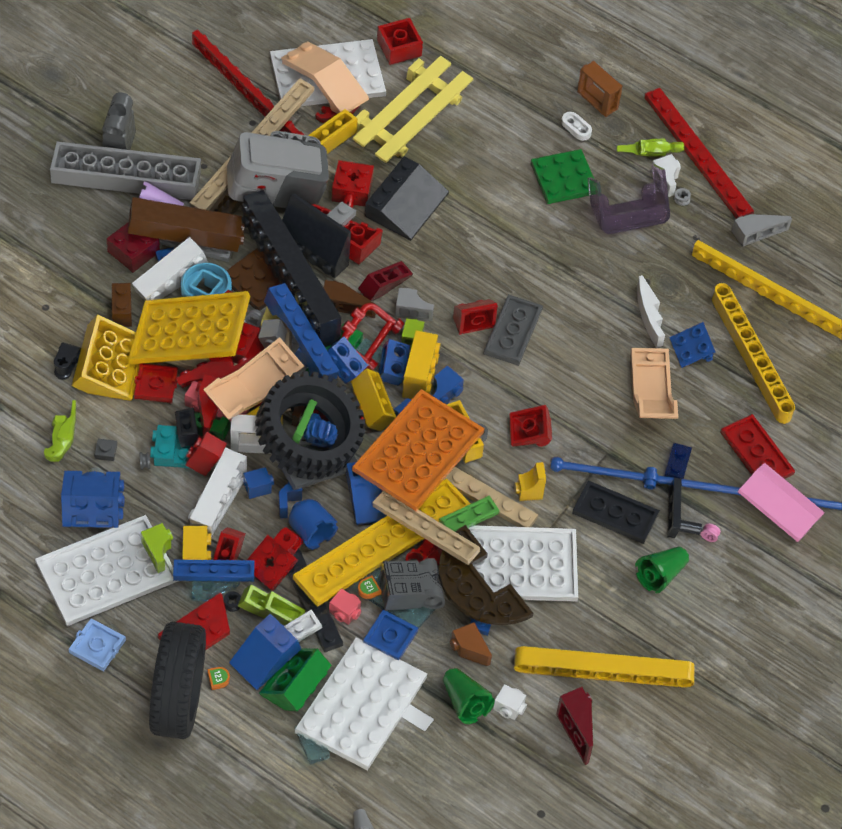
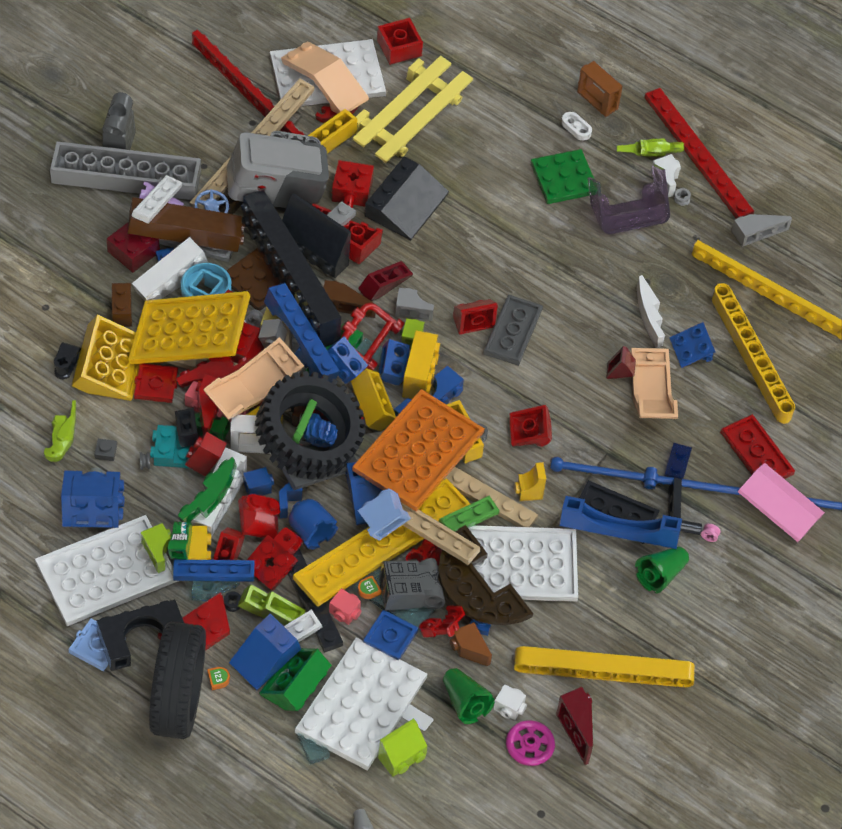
(114, 629): none -> black arch
(157, 199): none -> white tile
(180, 540): none -> green leg
(212, 204): none -> medium blue wheel
(216, 487): none -> green slope
(259, 515): none -> red slope
(384, 514): none -> light blue hips
(402, 748): none -> lime slope
(436, 626): none -> red piece
(519, 754): none -> dark pink plate
(621, 365): none -> dark red slope
(659, 532): none -> blue arch

